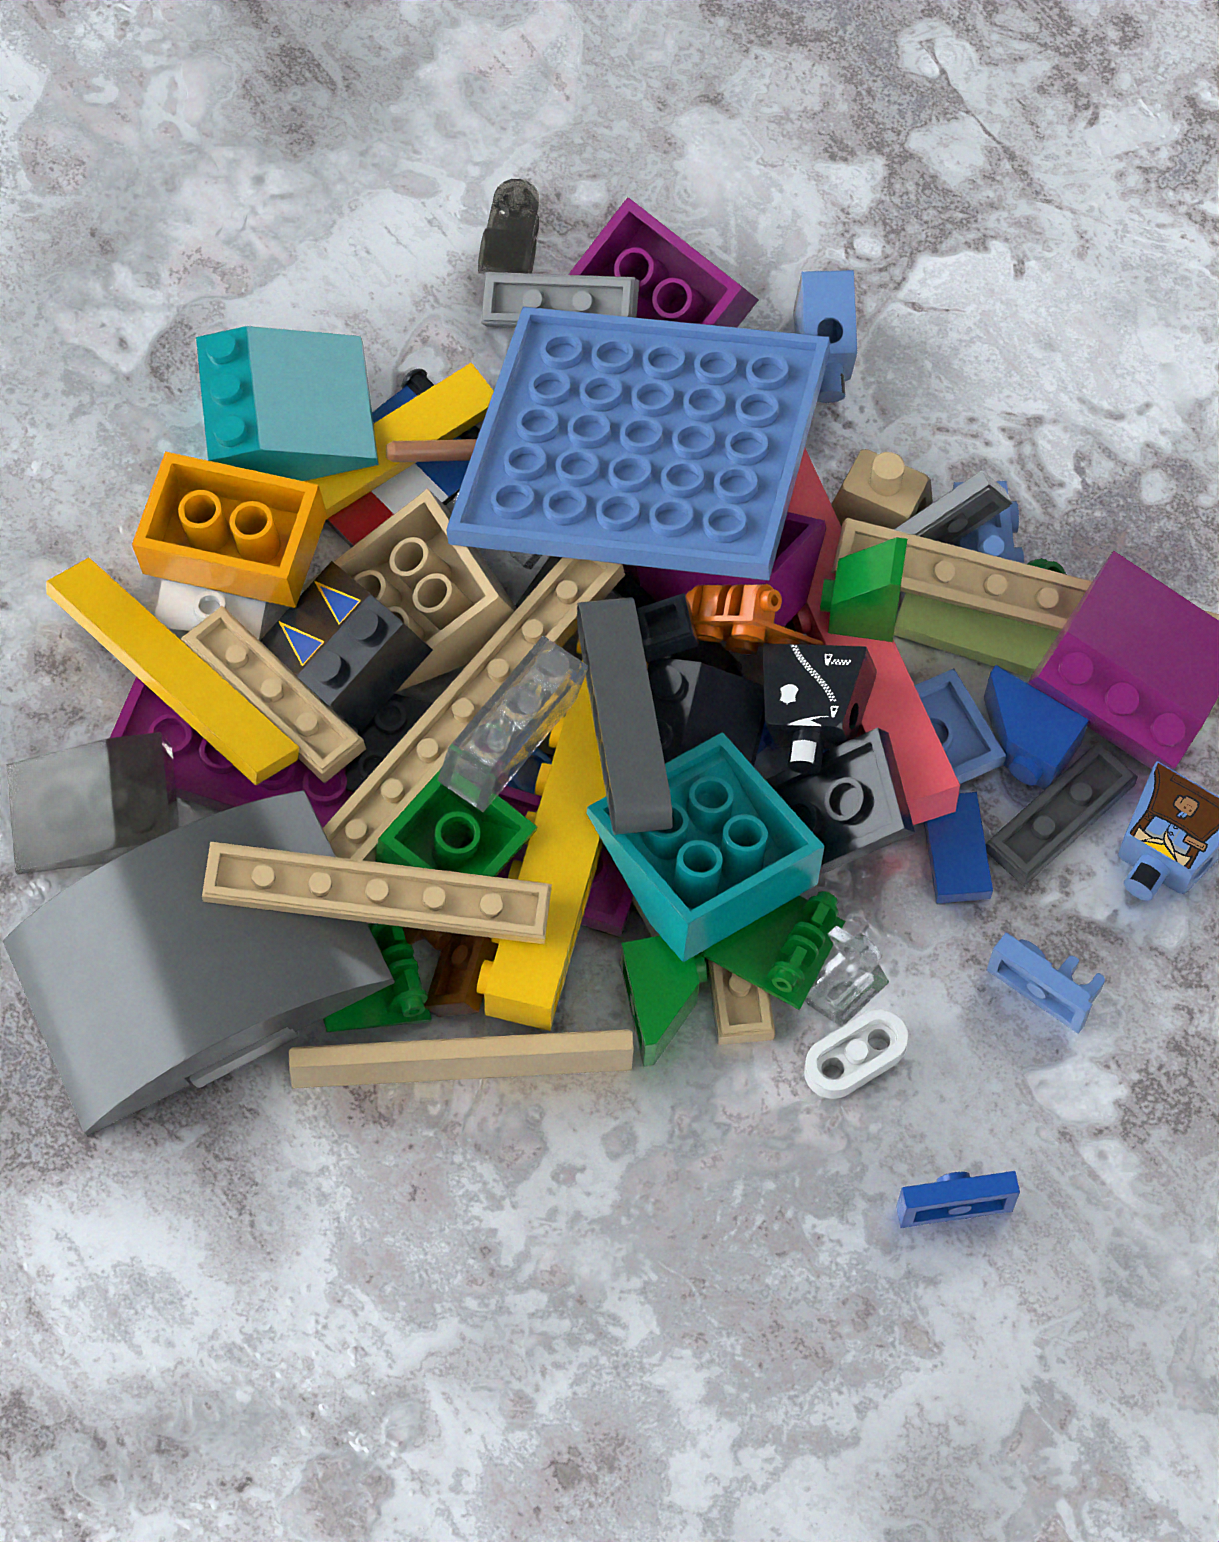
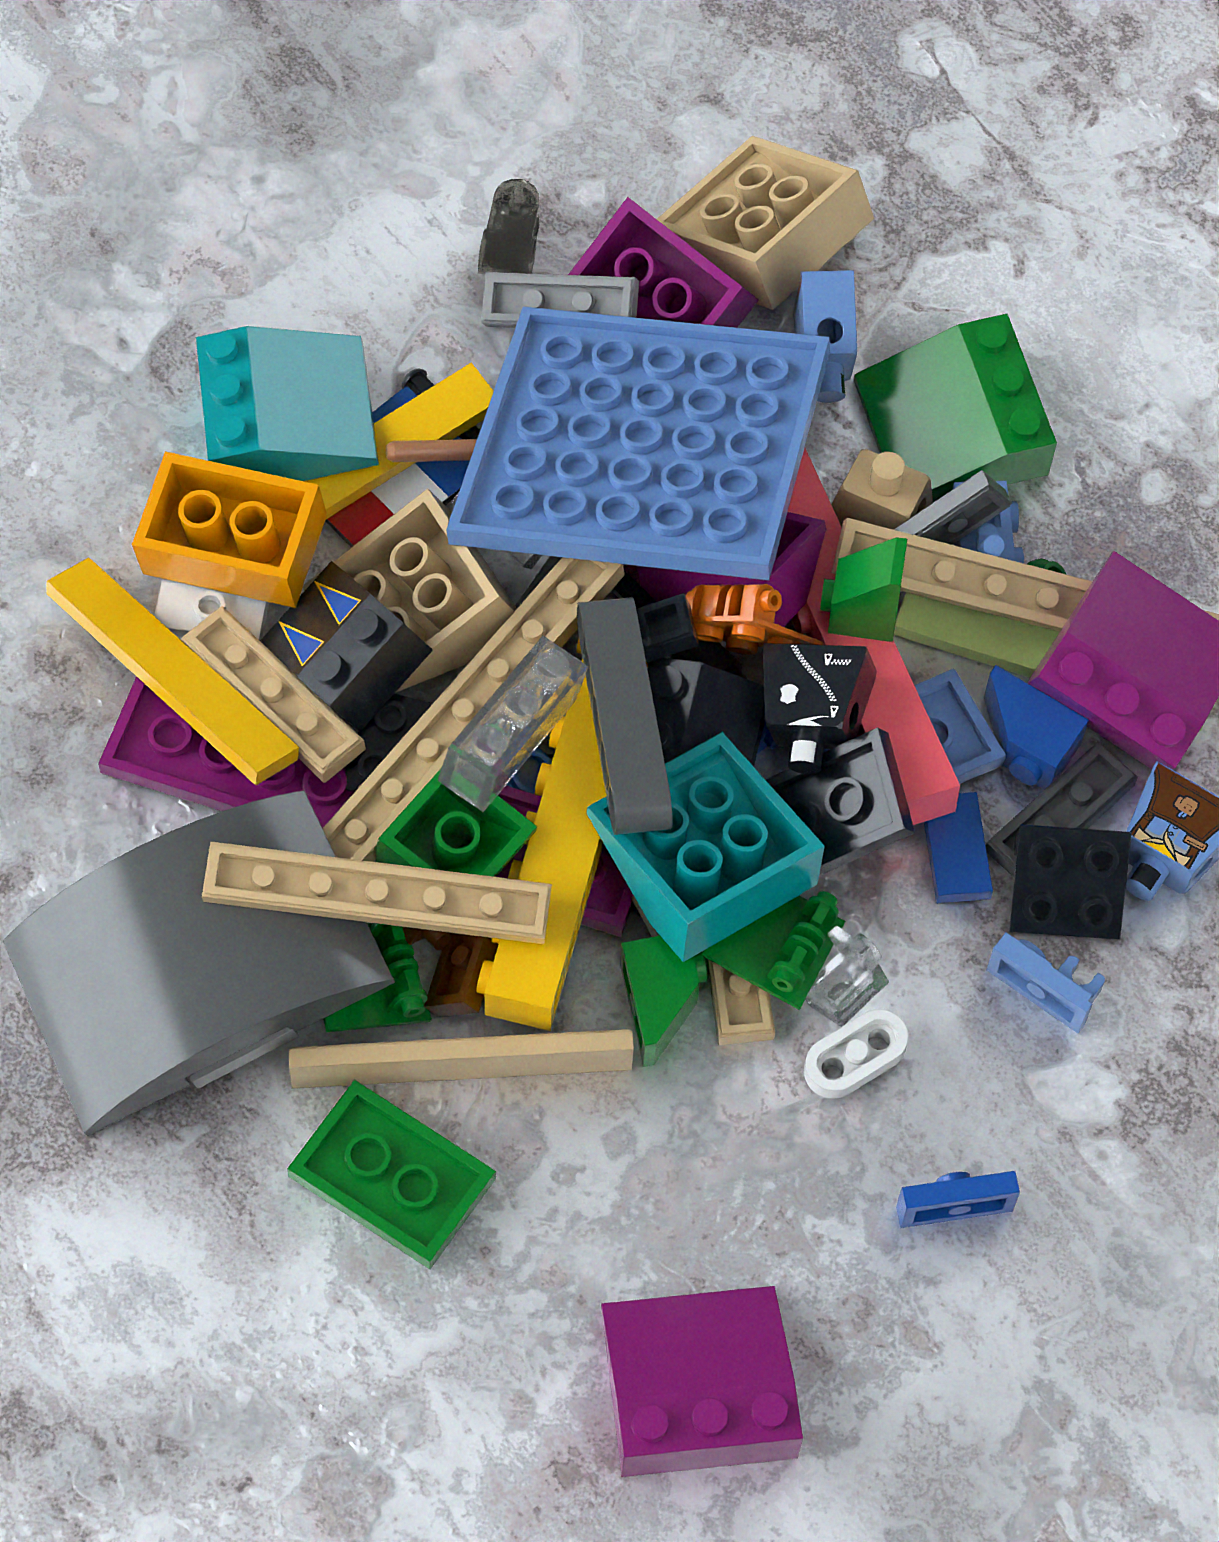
(91, 802): clear smoke slope -> none
(392, 1174): none -> green plate
(701, 1381): none -> magenta slope
(771, 216): none -> tan slope
(960, 407): none -> green slope
(1069, 881): none -> black hinge

